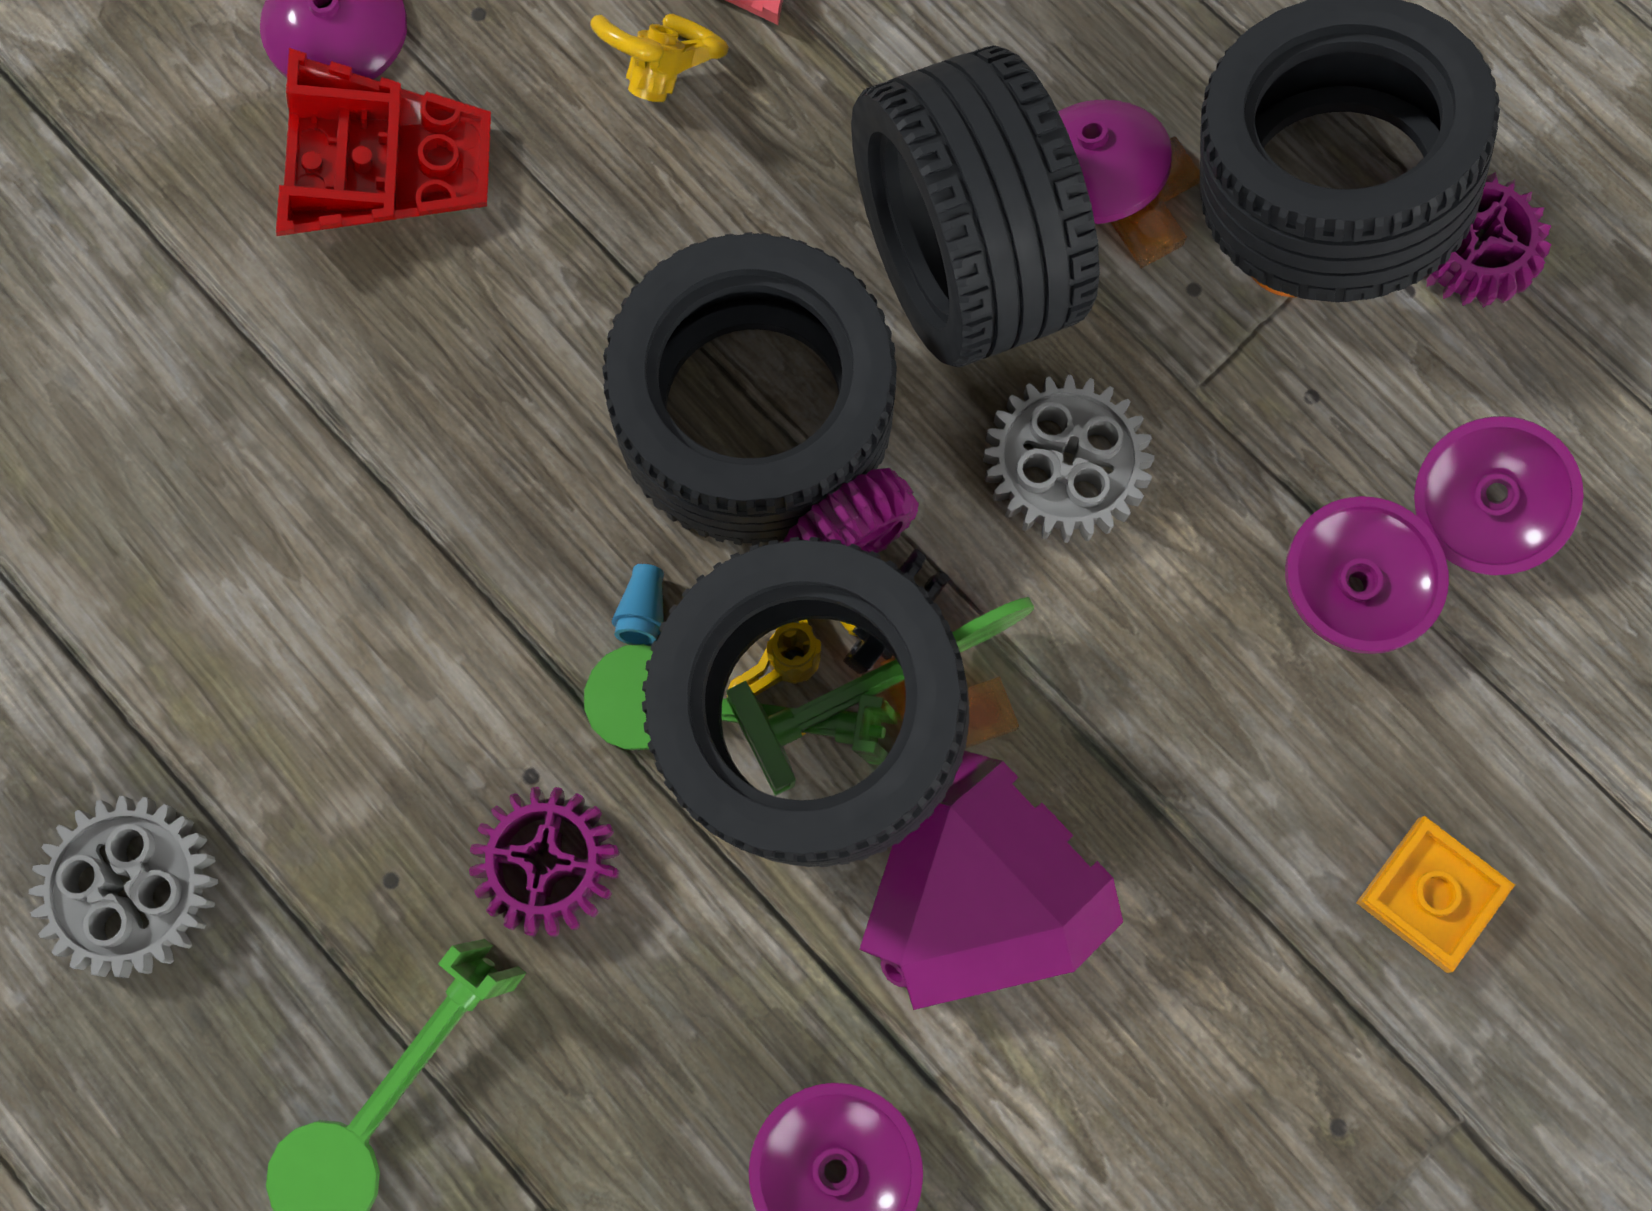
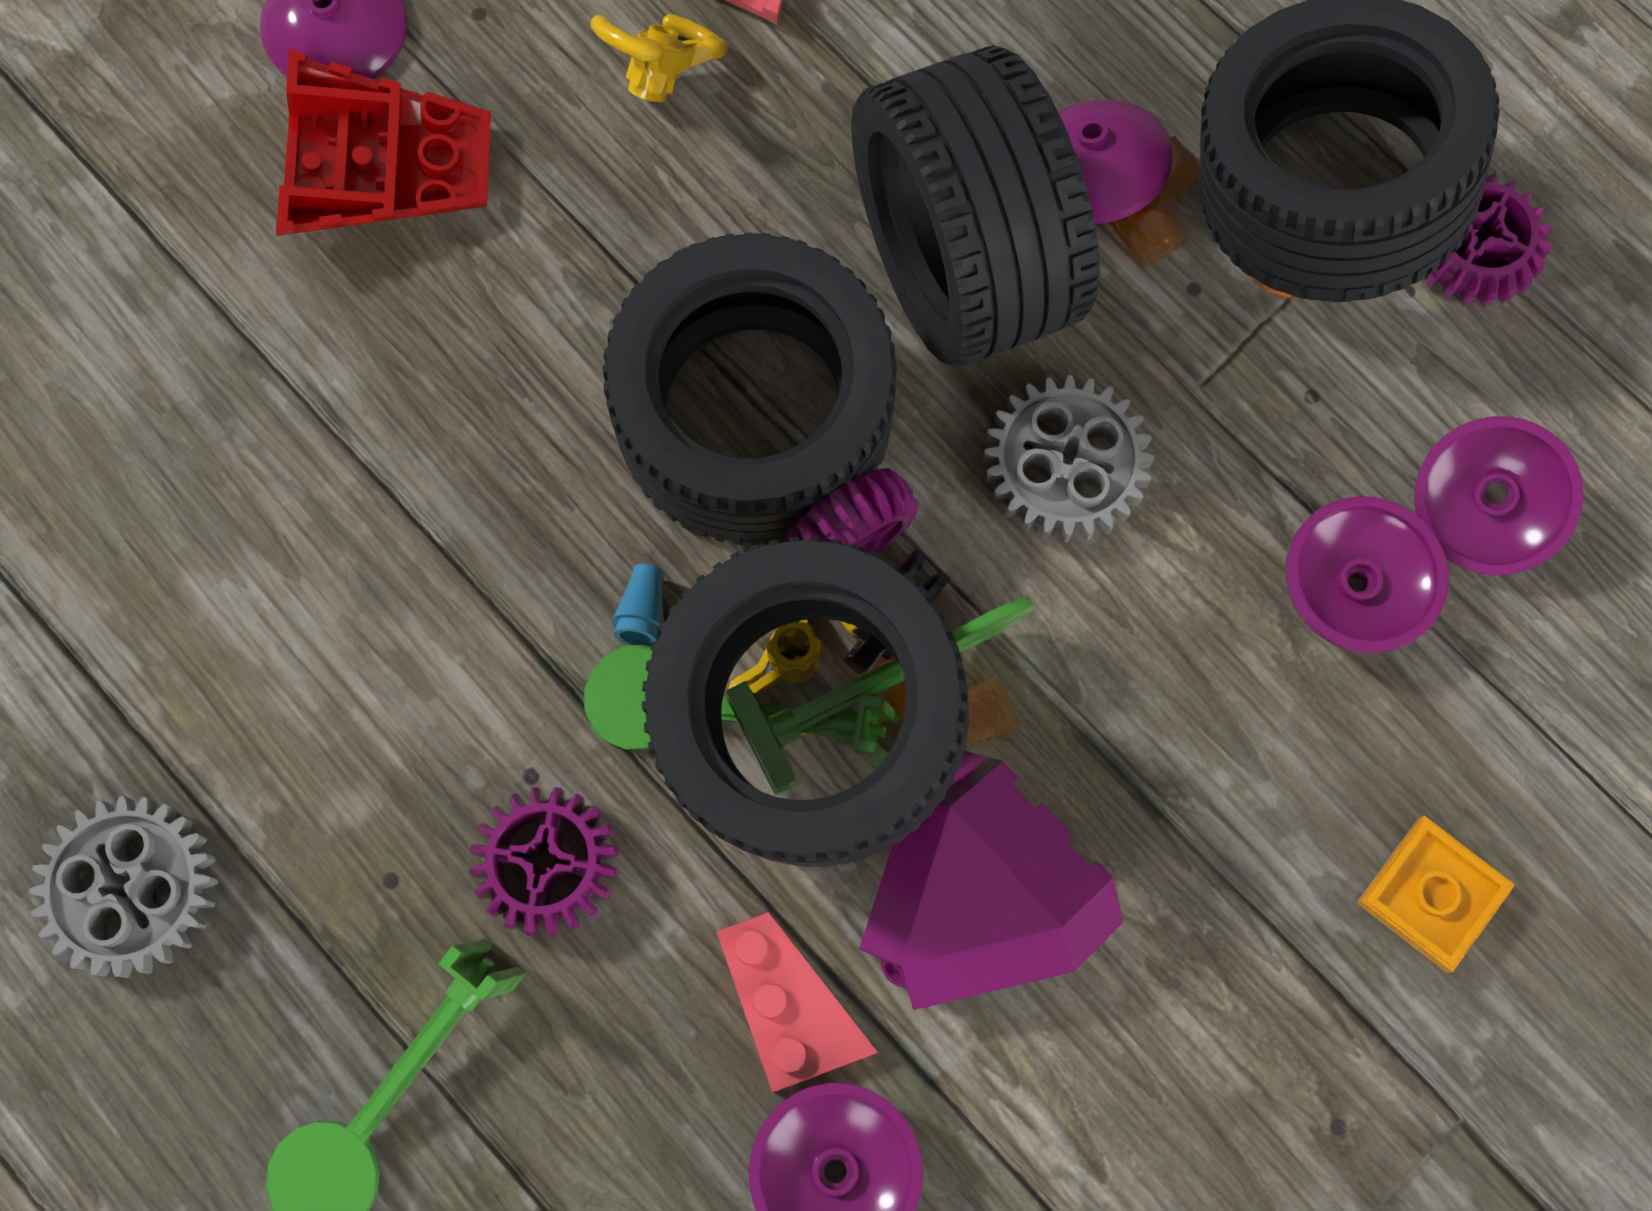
(788, 1006): none -> coral wing

